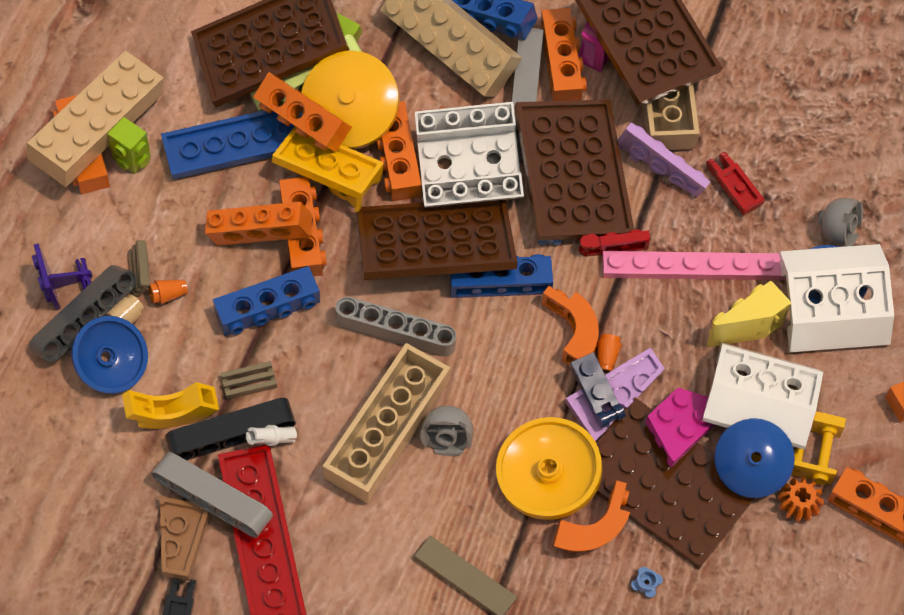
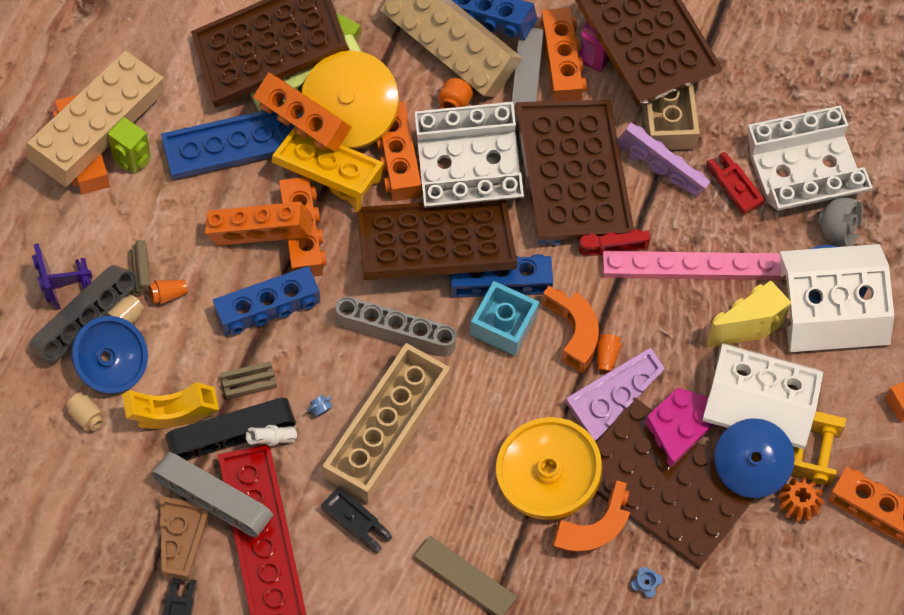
(85, 412): none -> tan brick
(320, 405): none -> medium blue plate
(355, 518): none -> black hinge
(447, 430): light grey cylinder -> none
(455, 93): none -> orange head
(504, 318): none -> medium azure brick
(596, 389): plate -> none
(800, 147): none -> white slope

